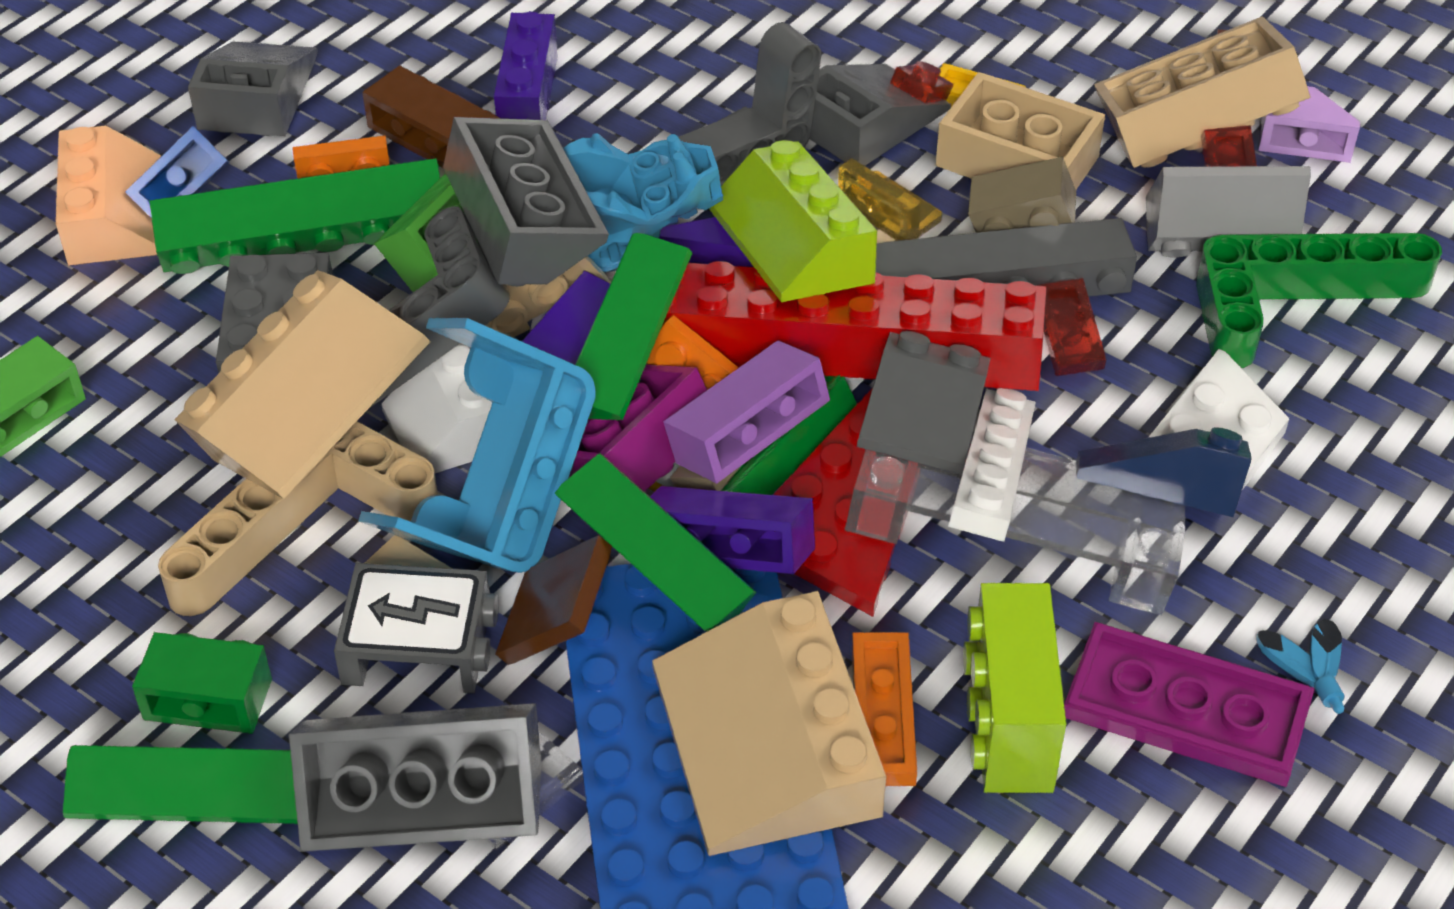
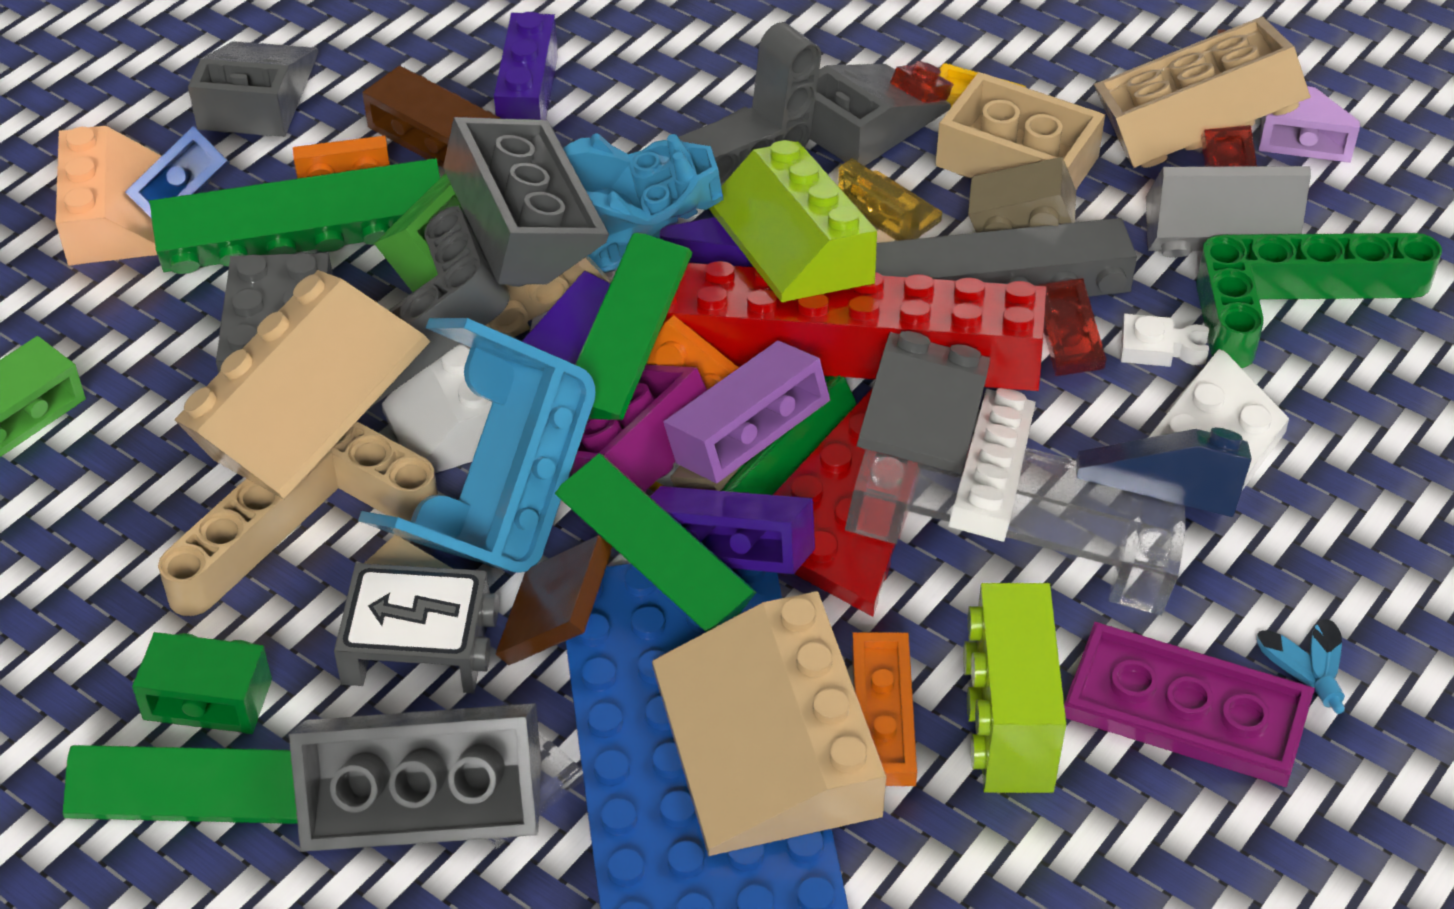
(1156, 341): none -> white plate

